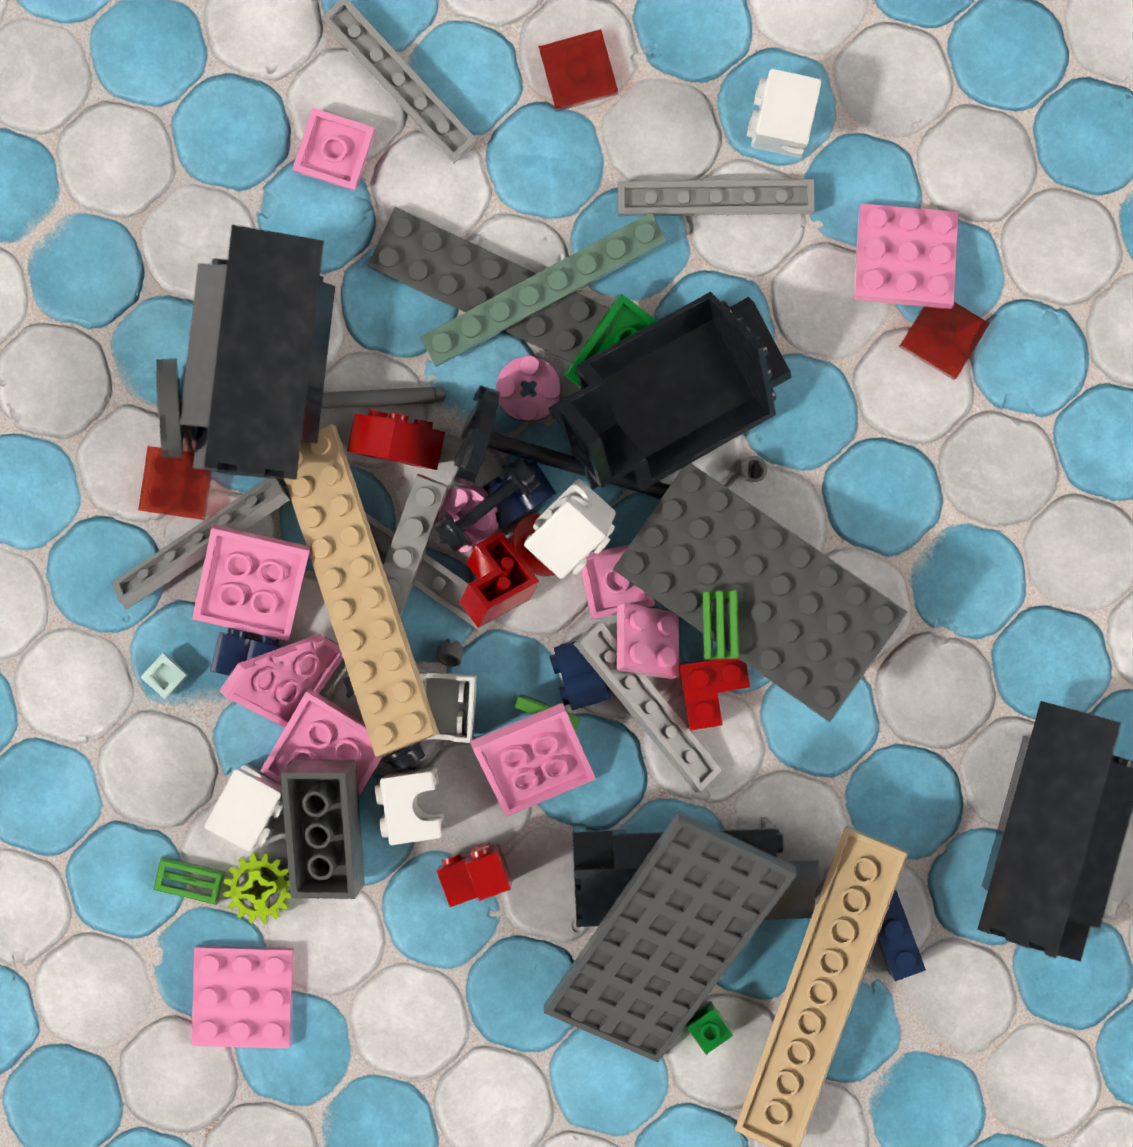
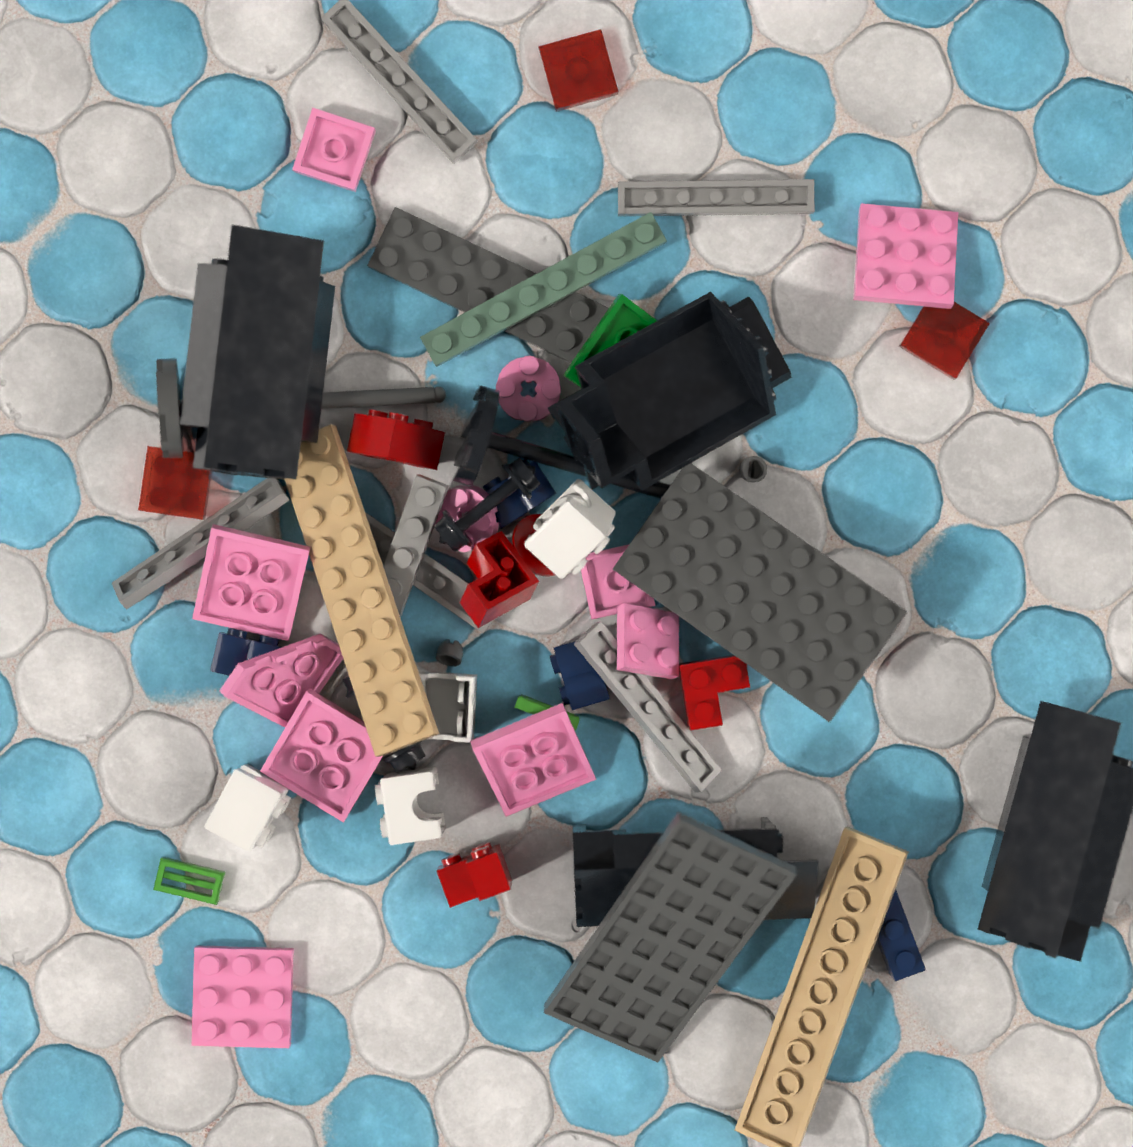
(164, 675): light aqua plate -> none
(261, 902): lime gear -> none
(322, 829): dark grey brick -> none
(707, 621): bright green tile -> none
(709, 1028): green brick -> none
(784, 112): white piece -> none

